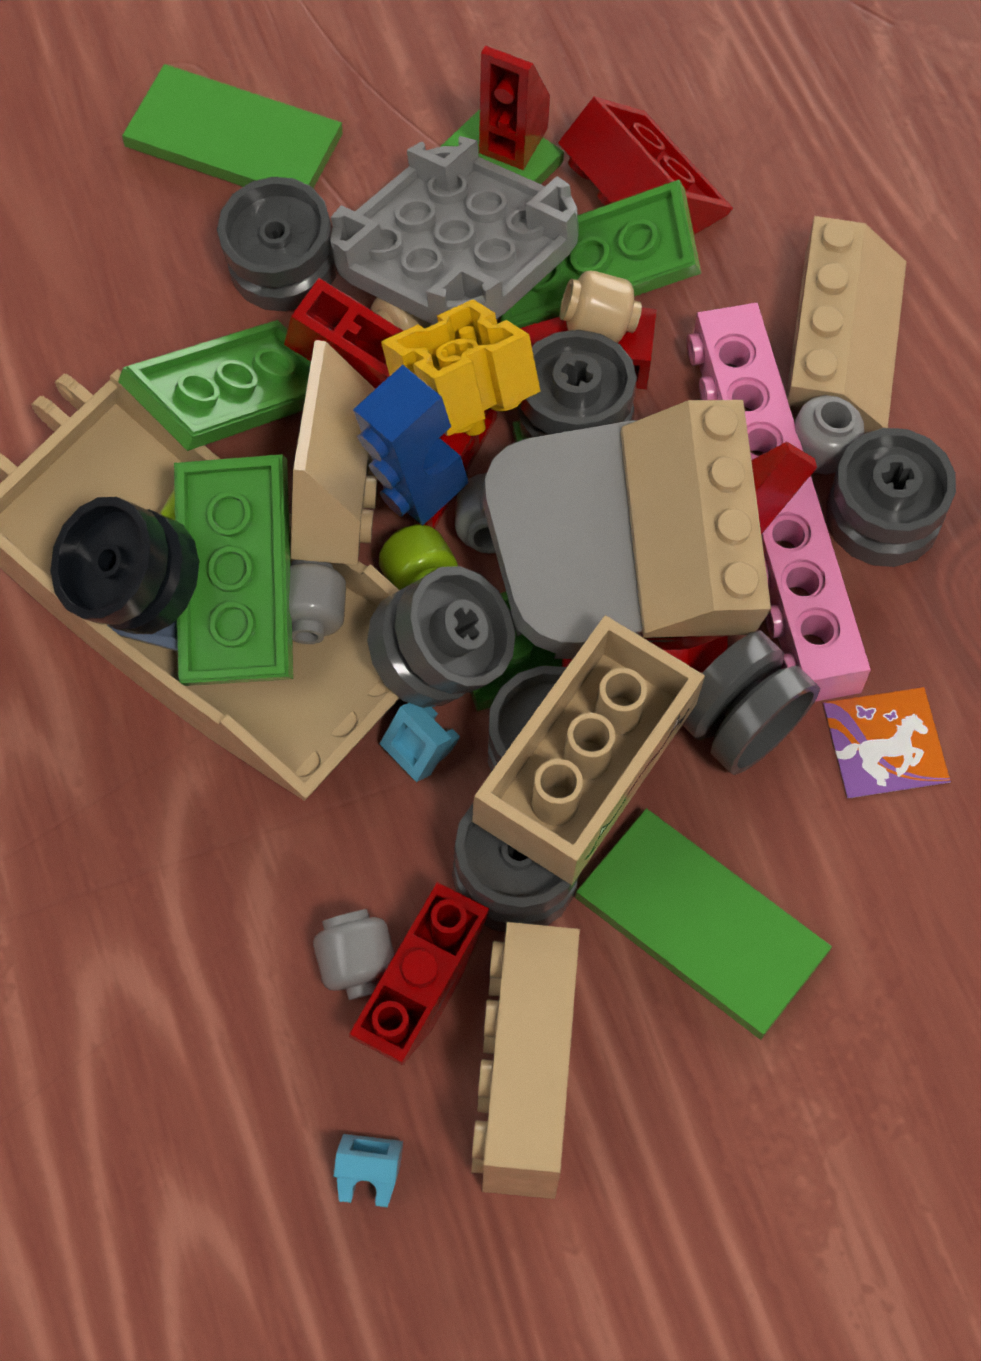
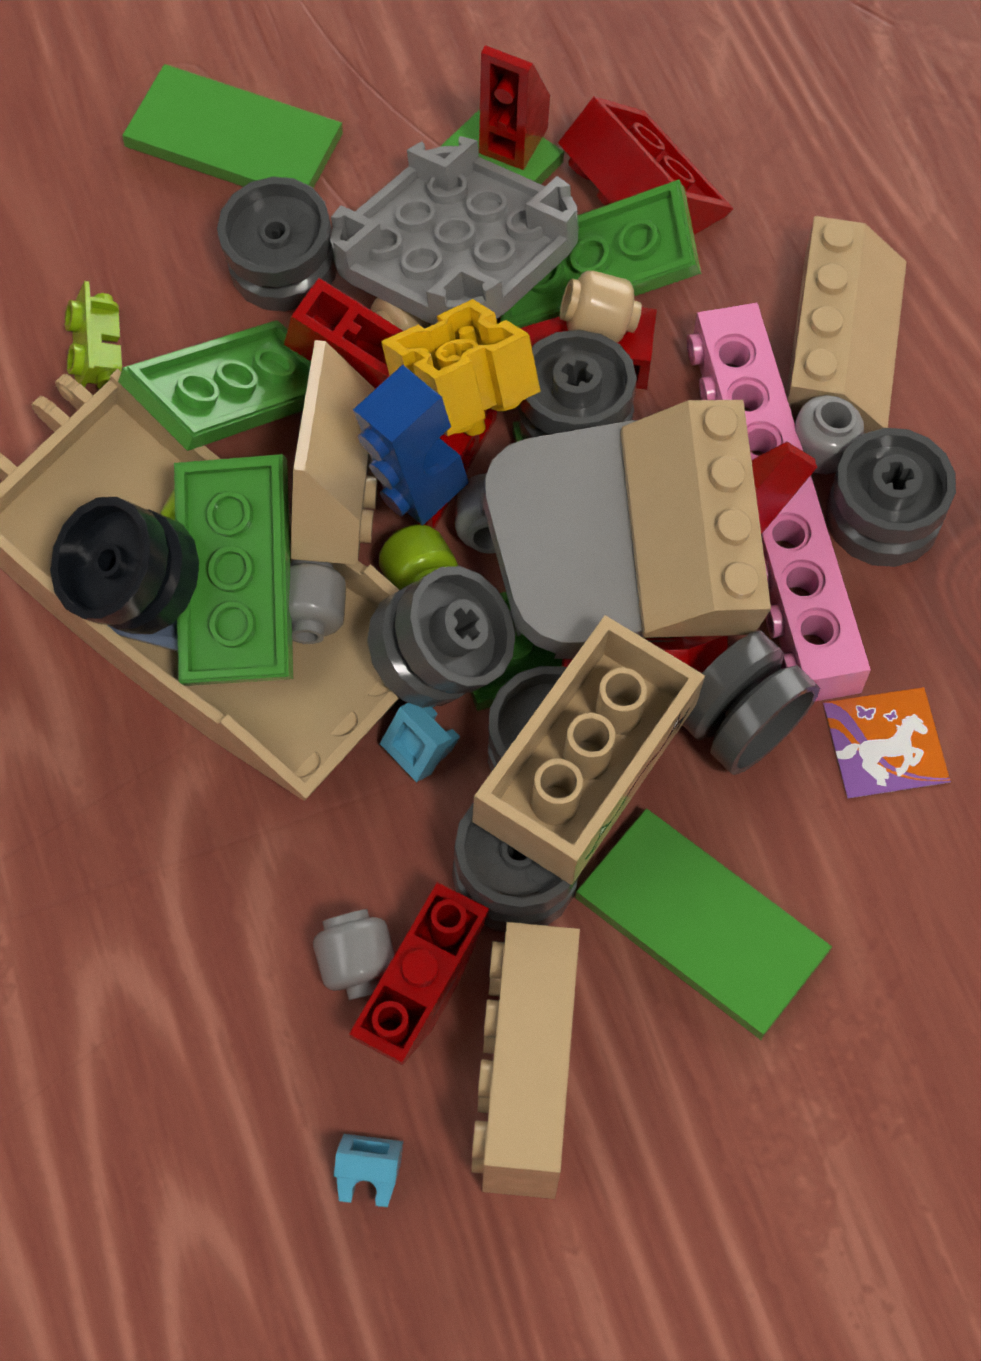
(91, 322): none -> lime hinge

